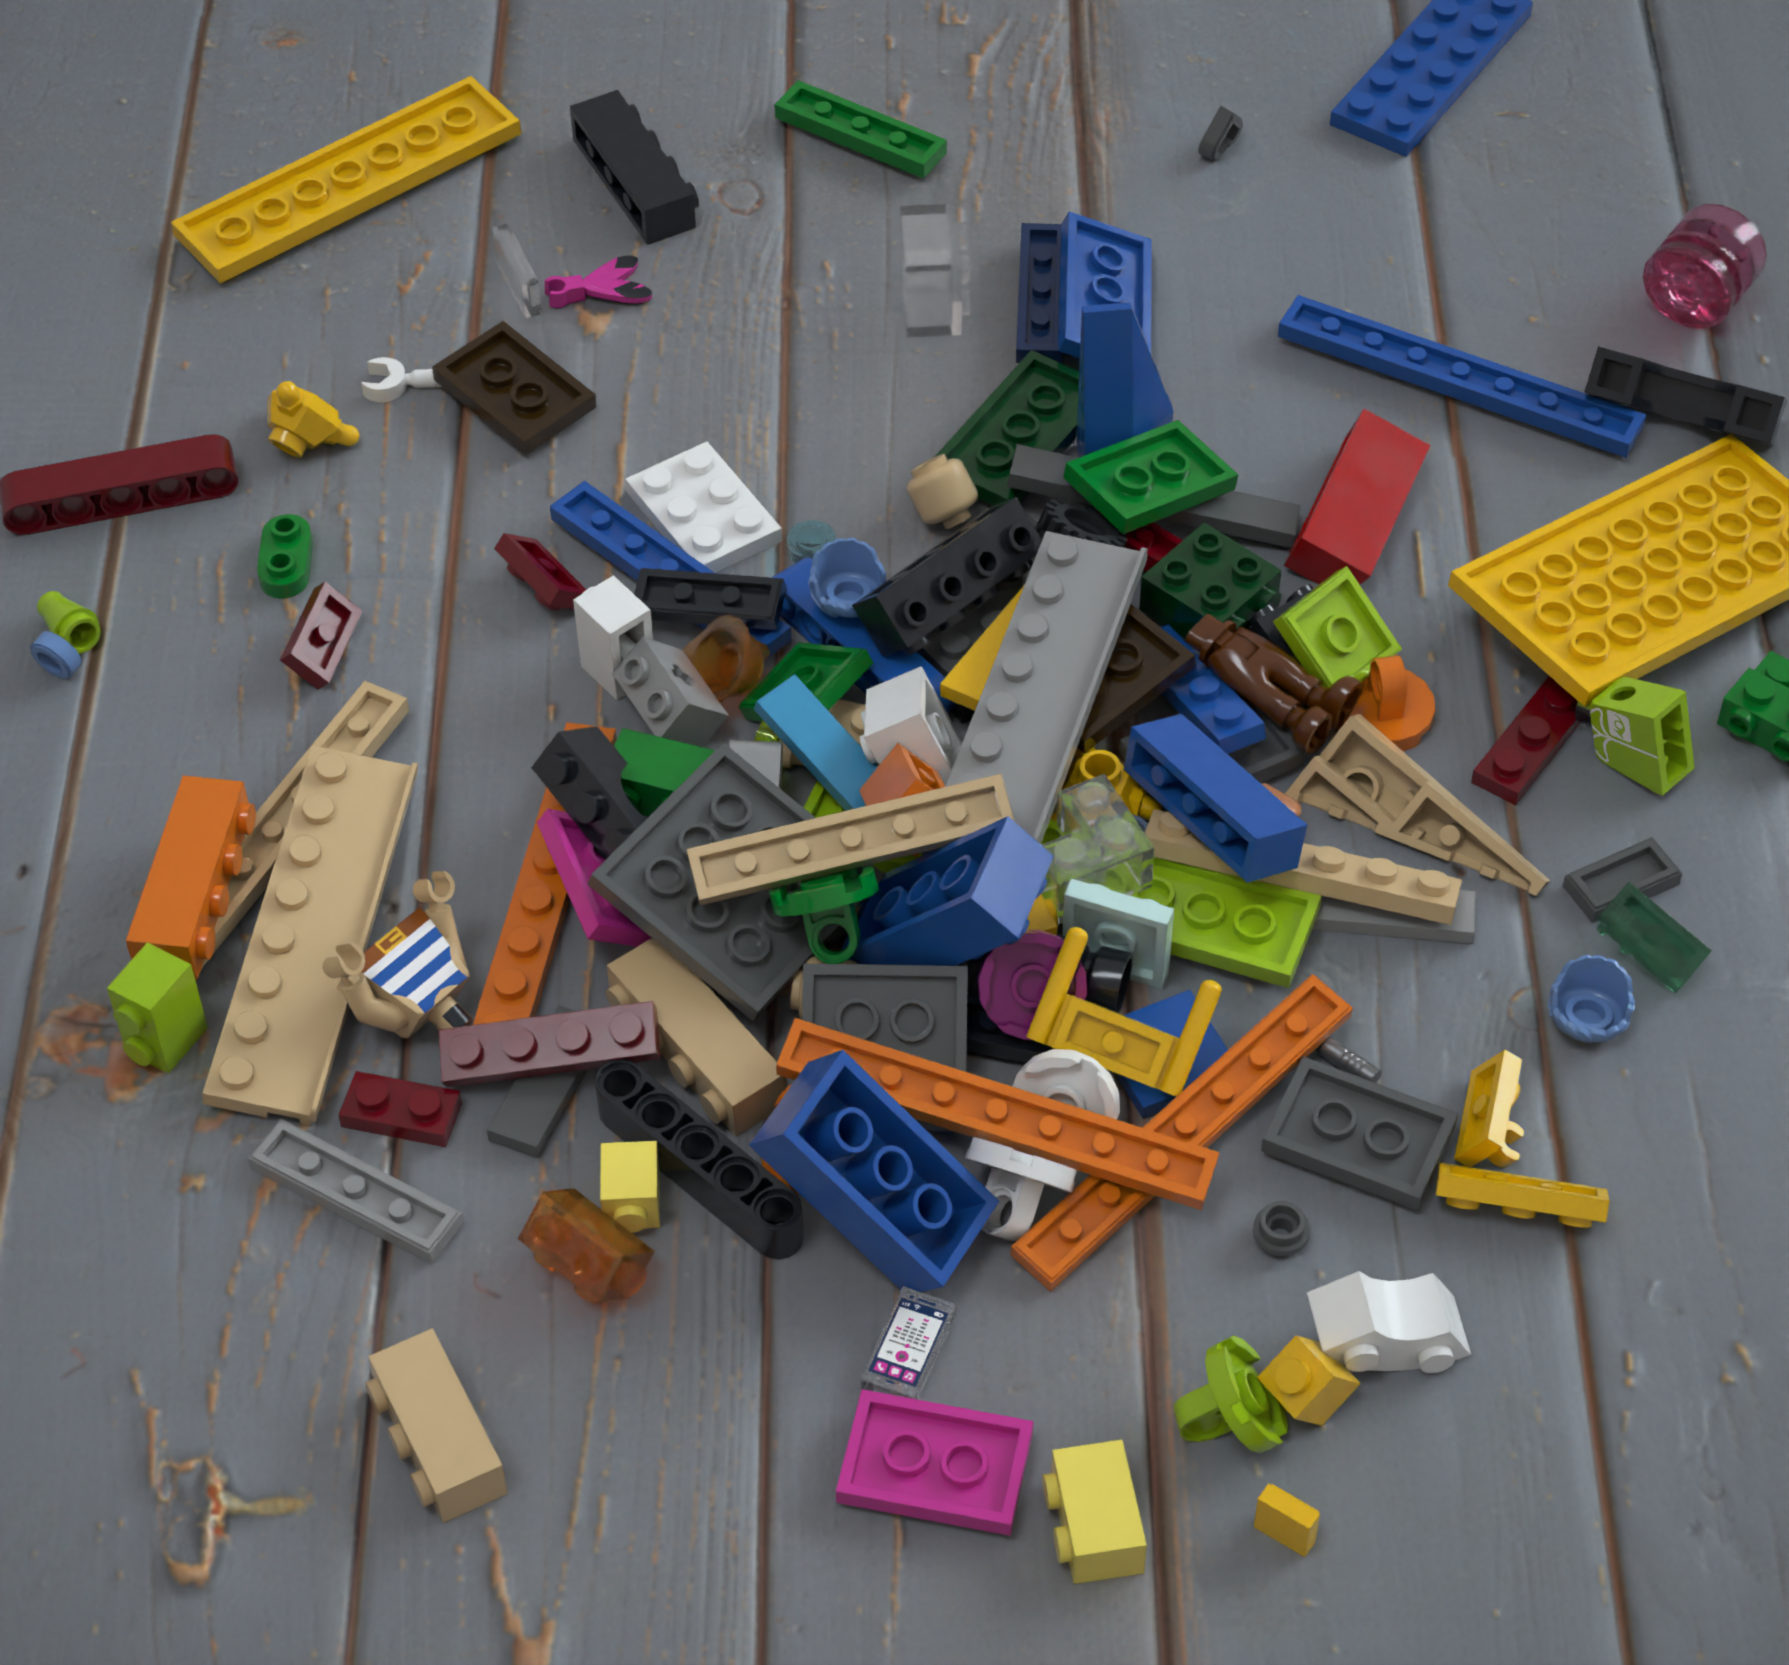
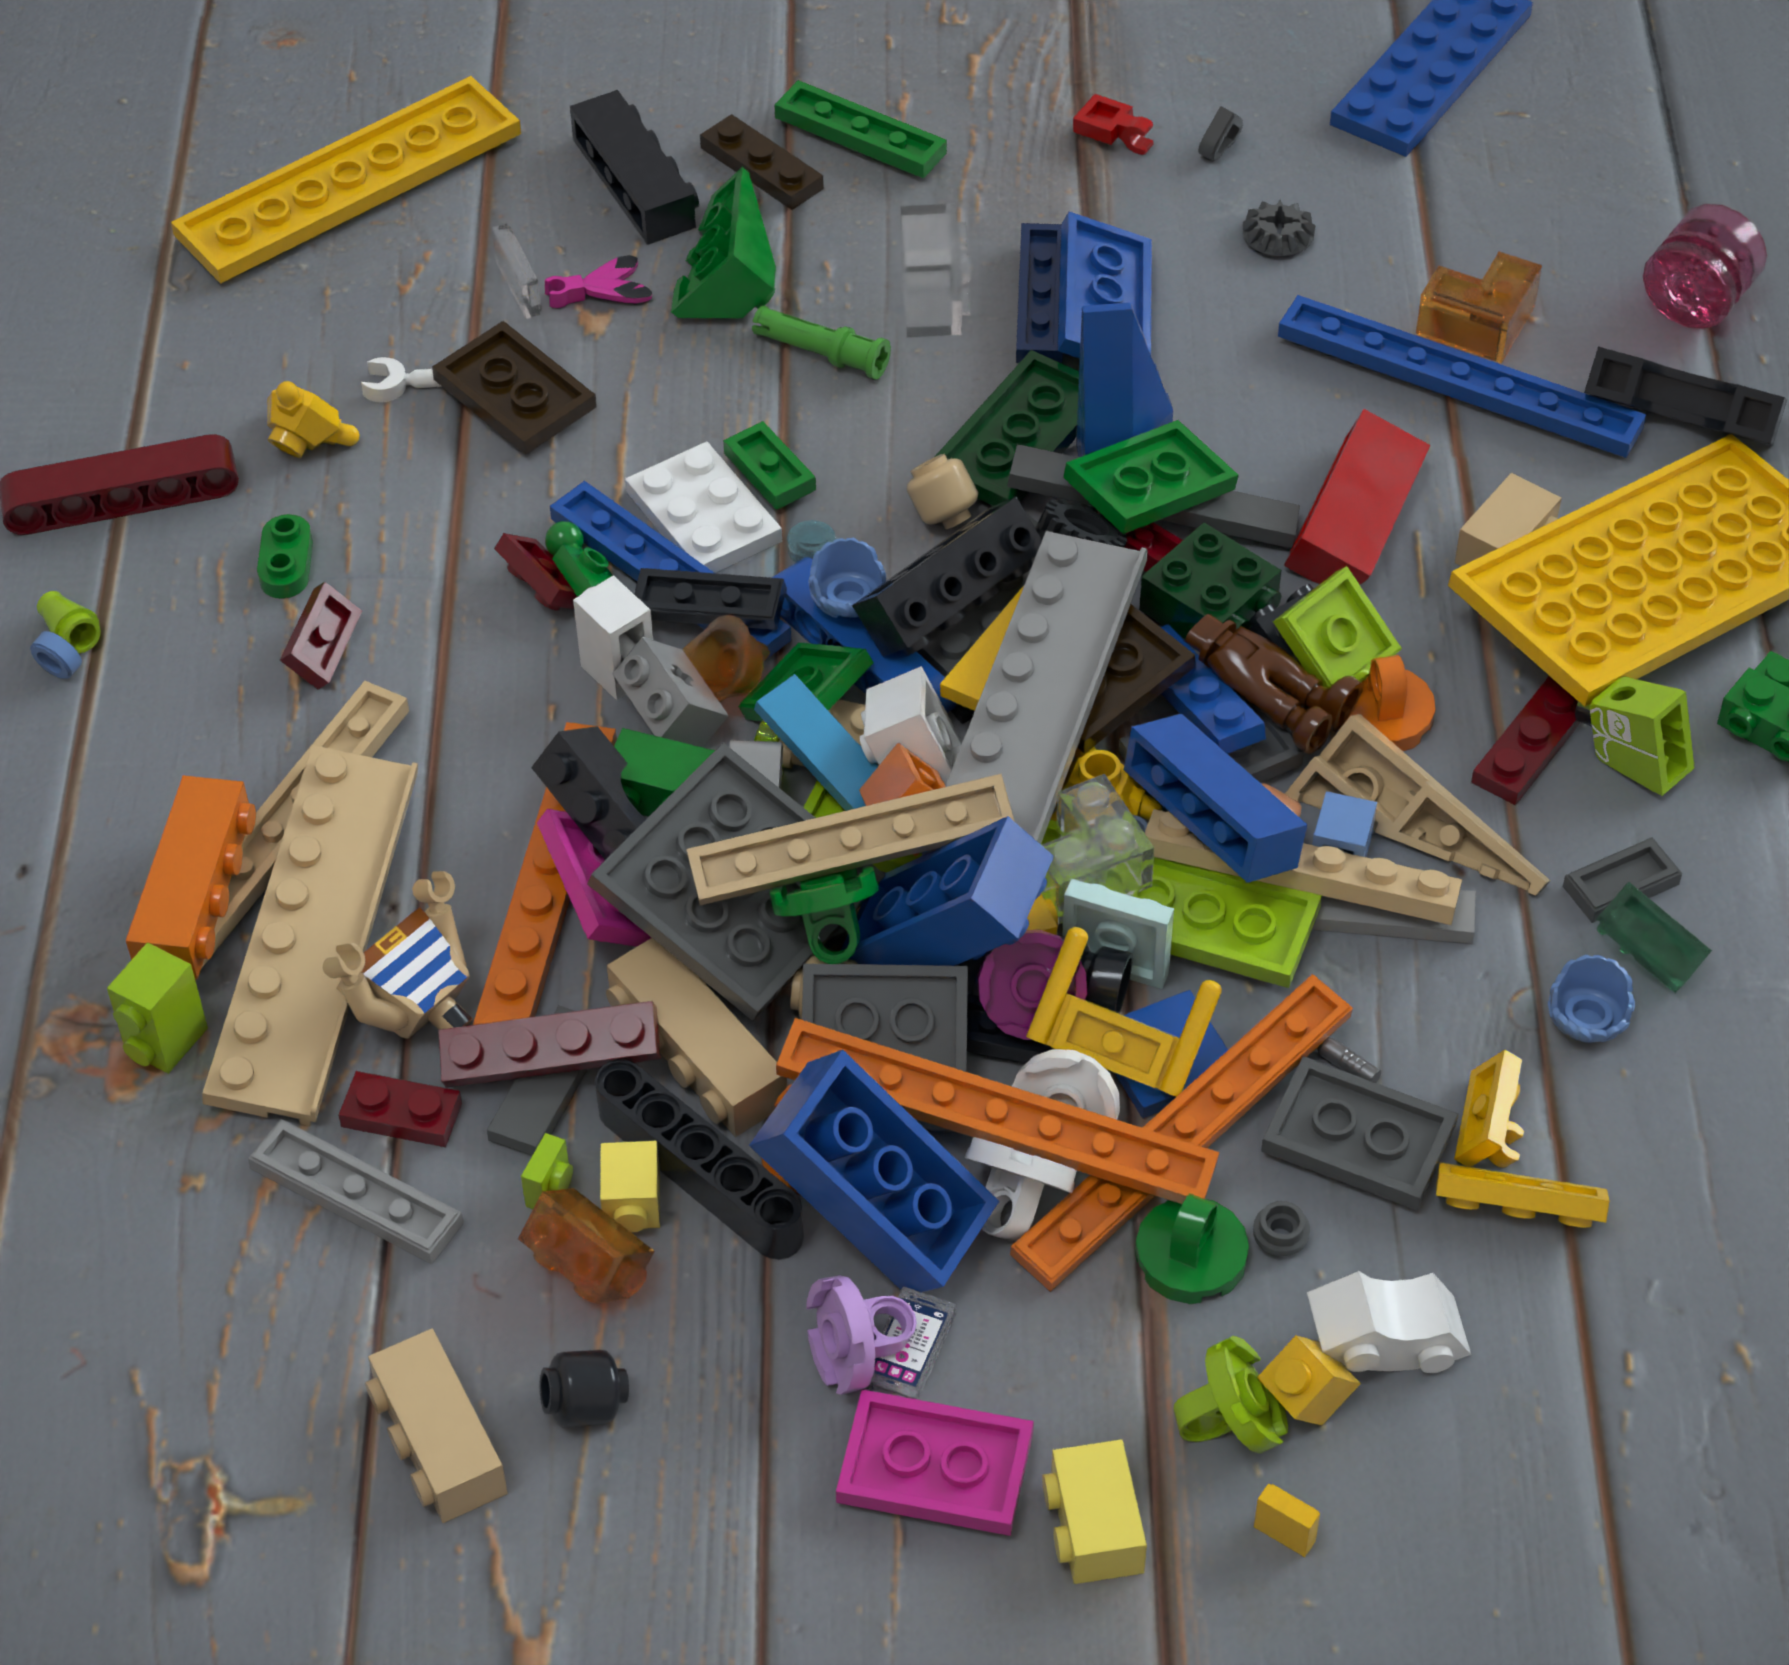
(546, 1170): none -> lime plate
(578, 566): none -> green plate
(583, 1388): none -> black head
(731, 260): none -> green wedge
(768, 164): none -> dark brown plate
(769, 465): none -> green plate
(840, 346): none -> bright green pin
(846, 1334): none -> lavender tile
(1109, 119): none -> red plate
(1191, 1249): none -> green tile
(1263, 236): none -> dark grey gear
(1345, 823): none -> medium blue brick
(1480, 313): none -> clear orange panel
(1505, 516): none -> tan brick

